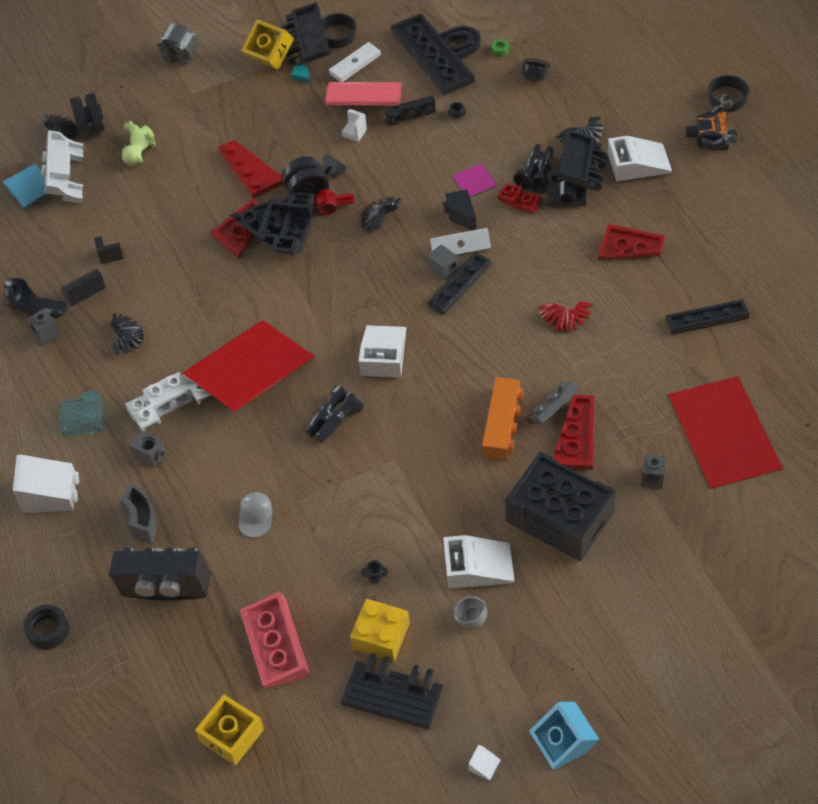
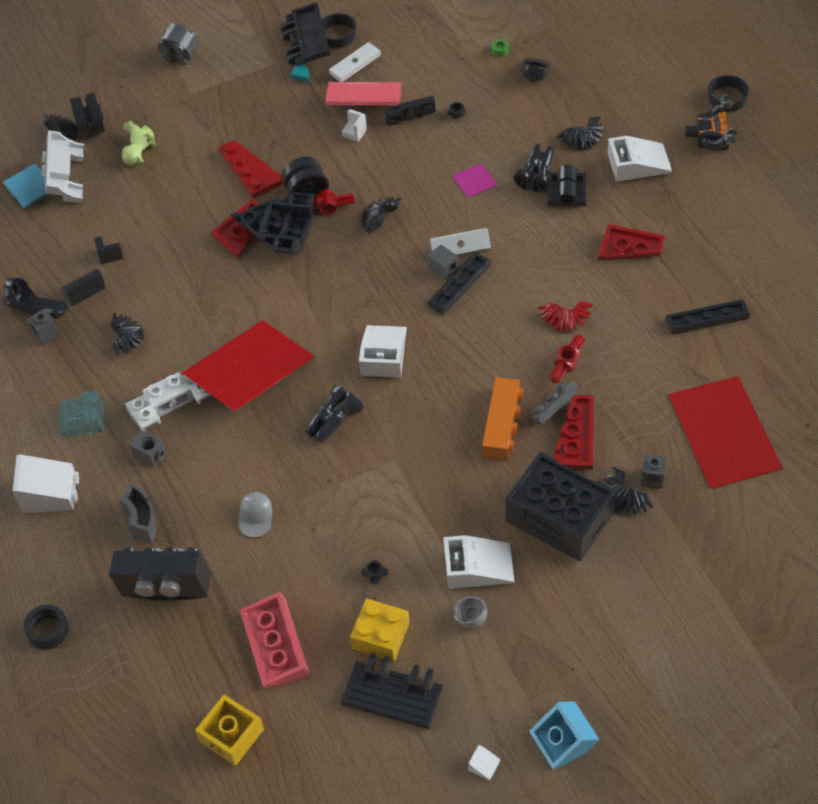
(267, 44): yellow brick -> none
(331, 163): black tile -> none
(434, 54): black plate -> none
(460, 209): black slope -> none
(517, 198): red slope -> none
(567, 358): none -> red axle
(580, 161): black hinge -> none
(625, 495): none -> black hair

